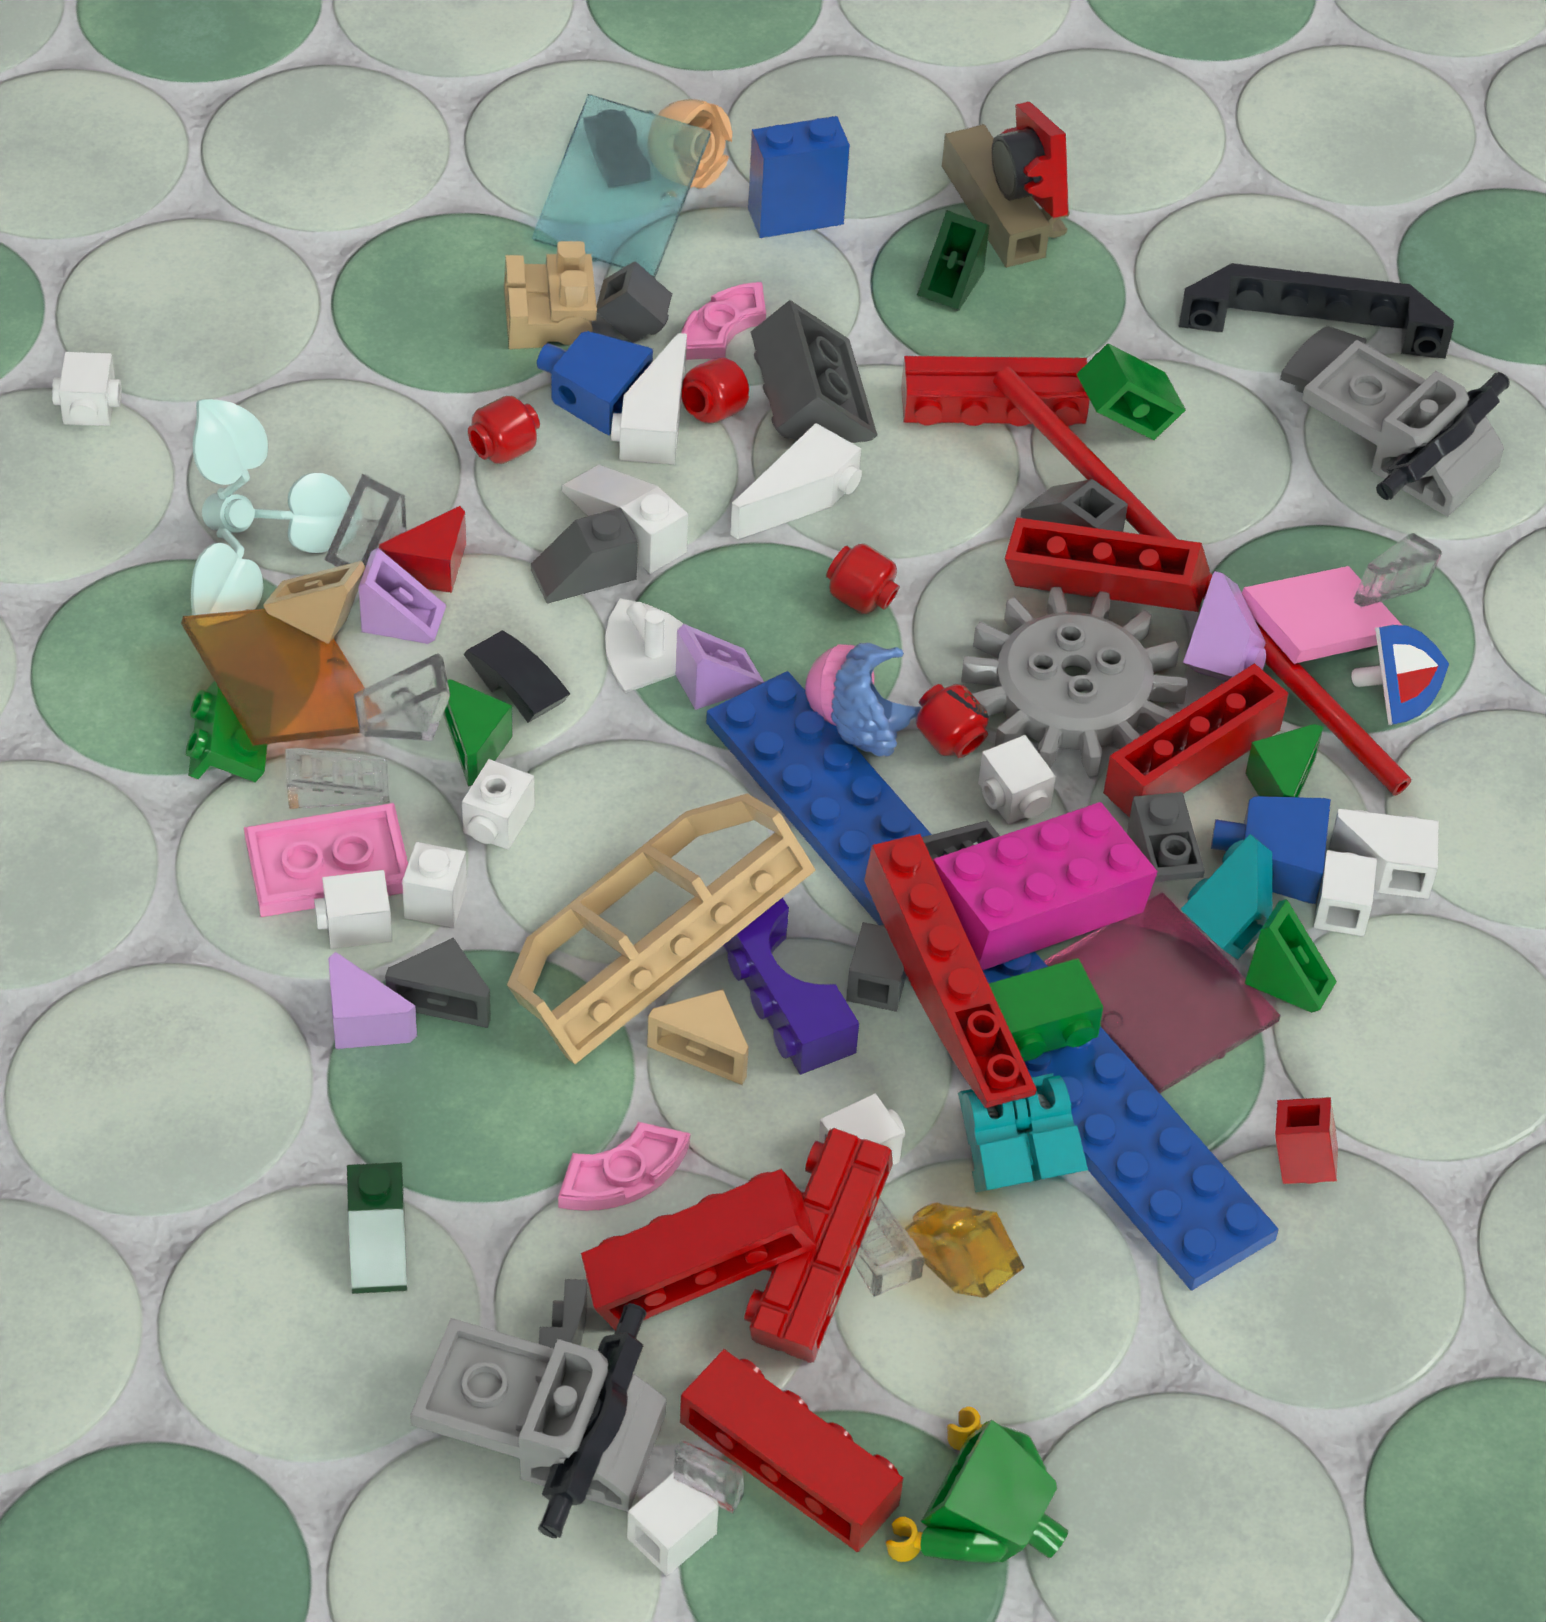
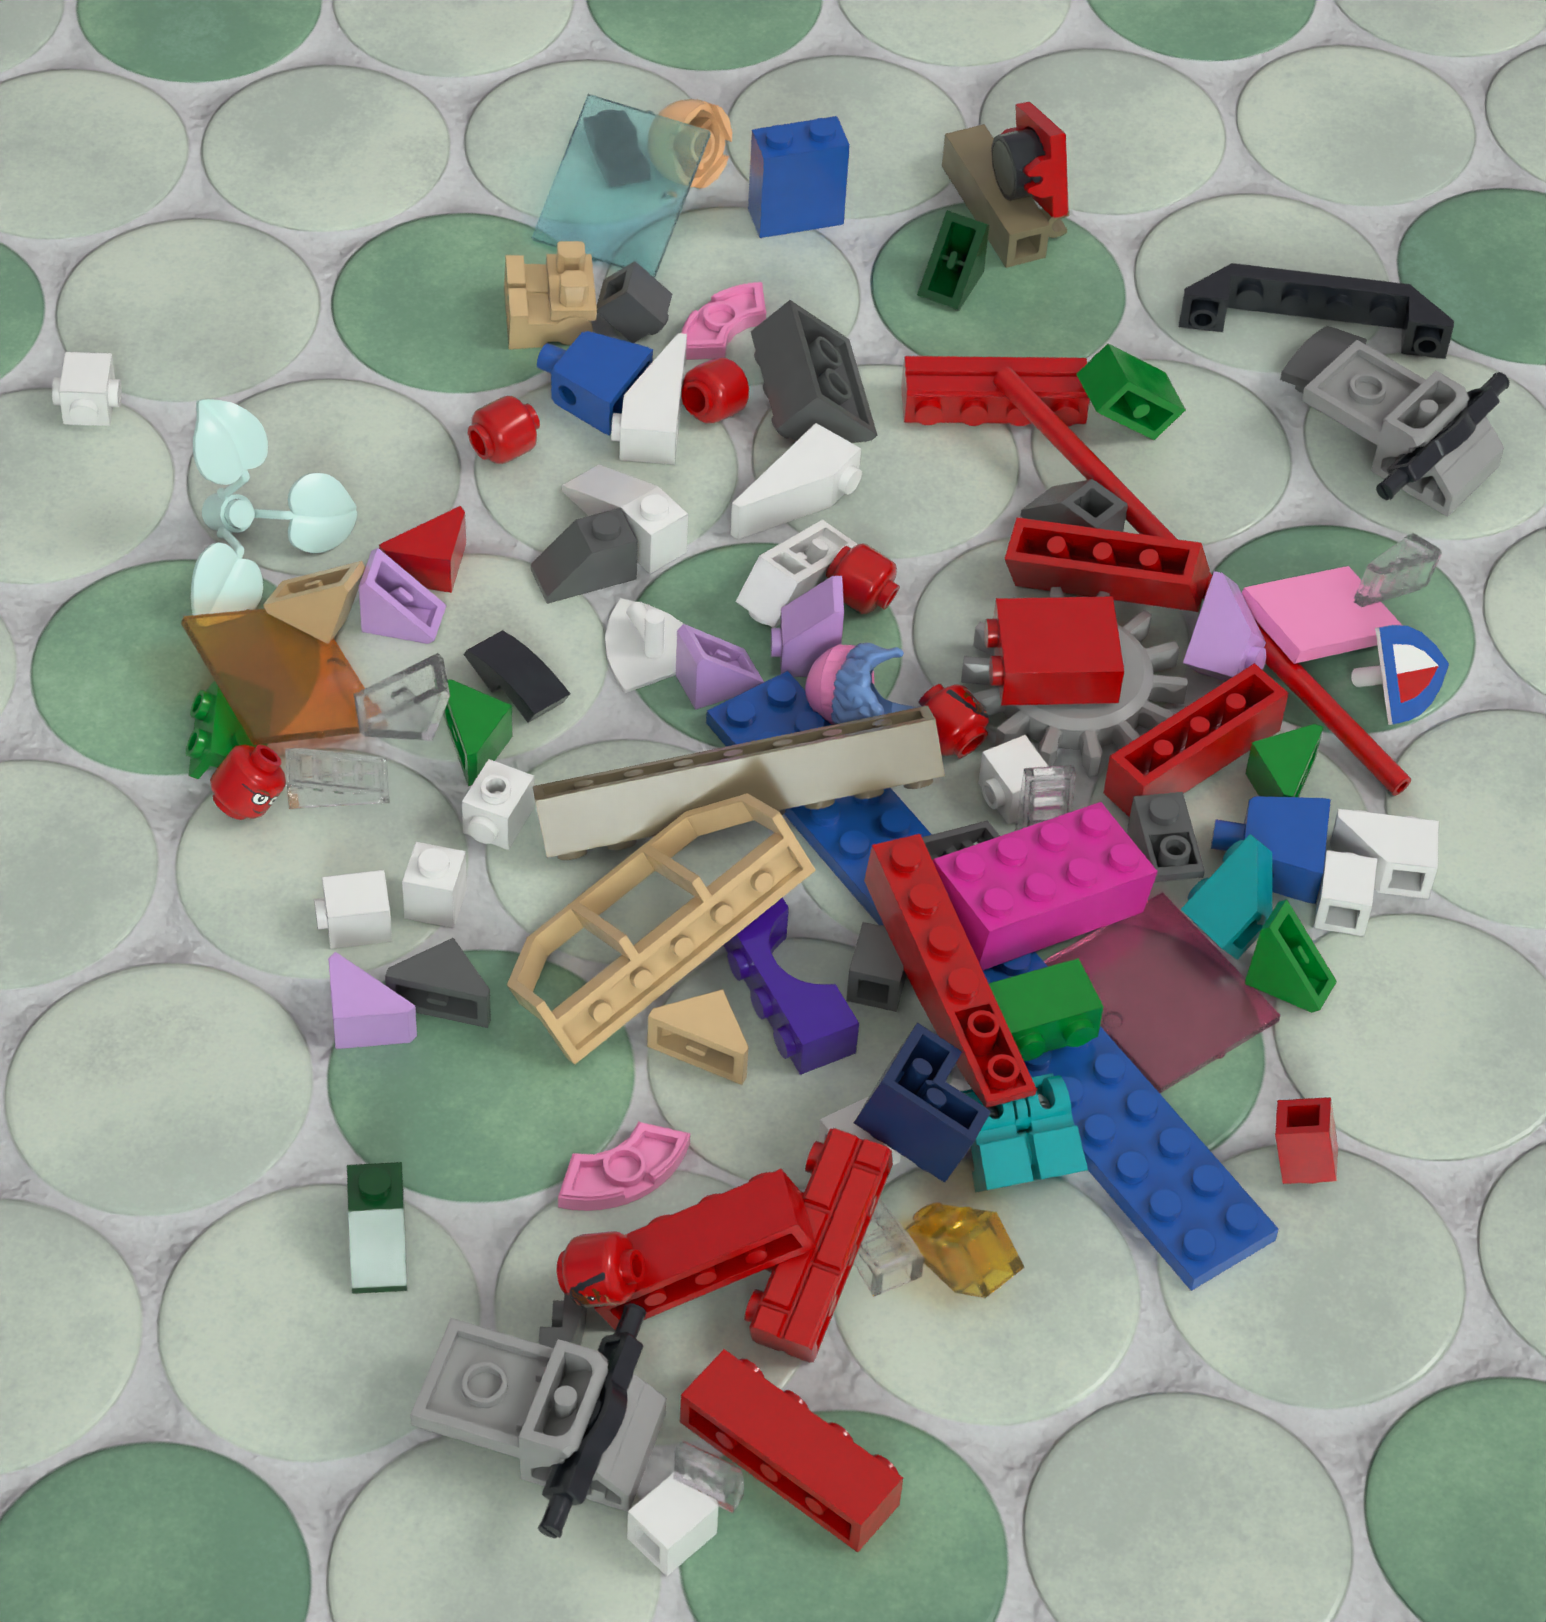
(248, 781): none -> red head
(296, 853): bright pink tile -> none
(370, 519): clear slope -> none
(600, 1269): none -> red head
(780, 771): none -> brick
(790, 571): none -> white slope
(809, 627): none -> lavender slope
(919, 1110): none -> dark blue brick
(987, 1501): green torso -> none
(1045, 805): none -> clear slope
(1055, 650): none -> red brick

